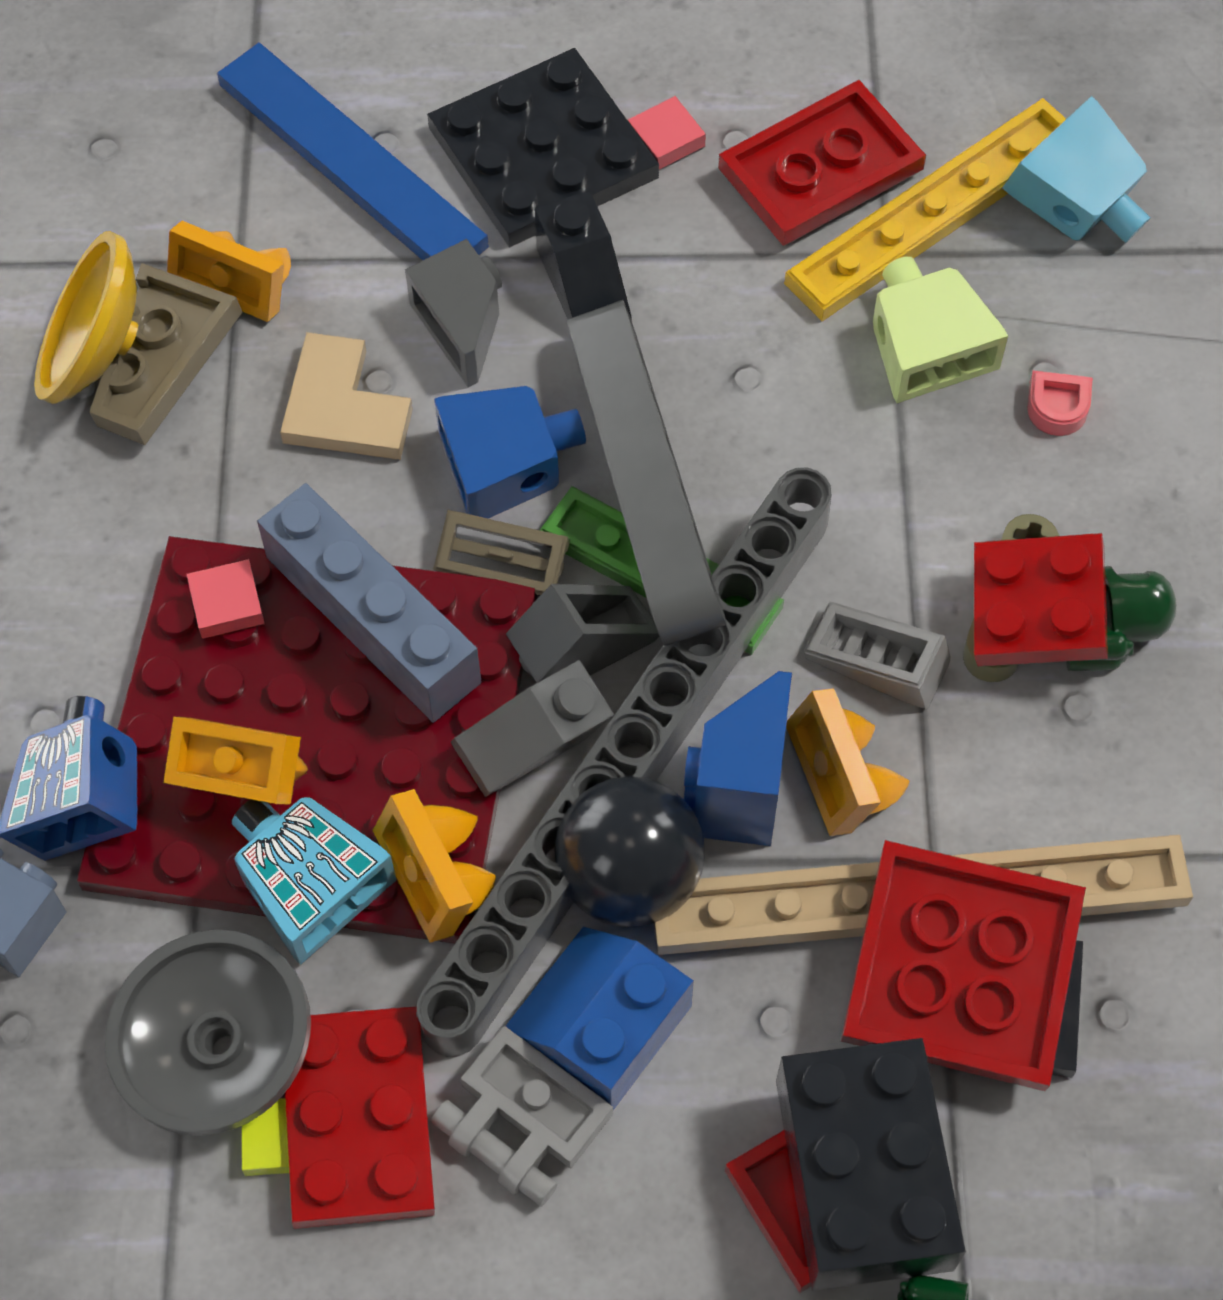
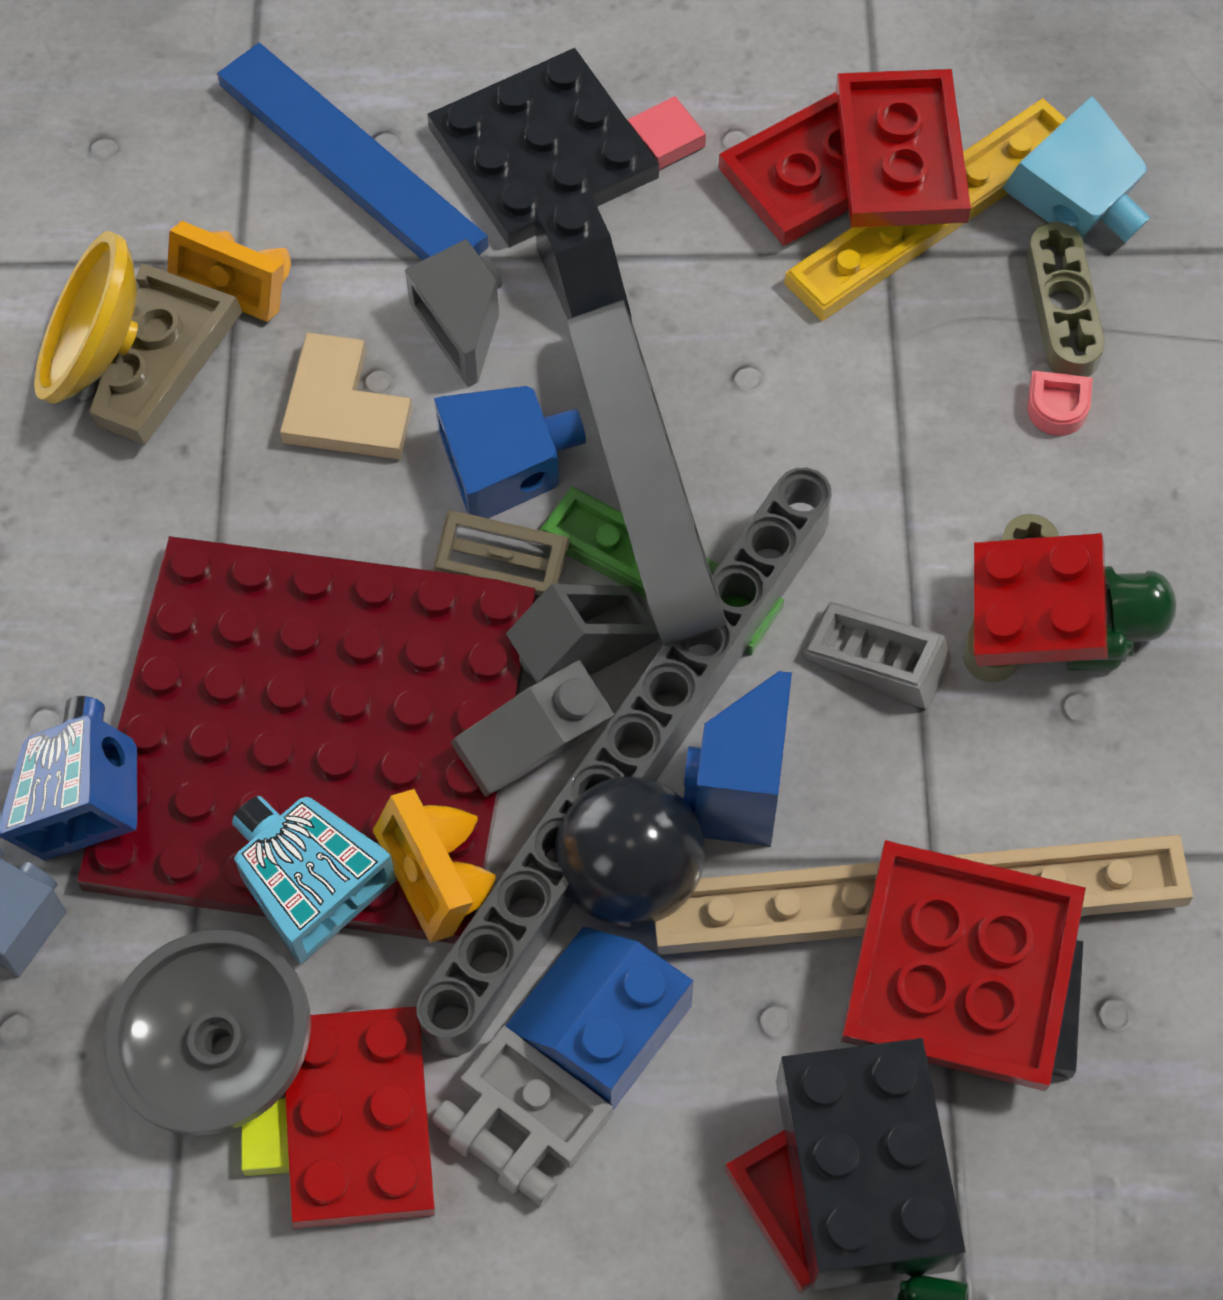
(225, 599): coral tile -> none
(233, 760): light orange tile -> none
(370, 602): sand blue brick -> none
(829, 751): light orange tile -> none
(902, 148): none -> red plate
(933, 330): yellowish green torso -> none
(1074, 278): none -> olive beam

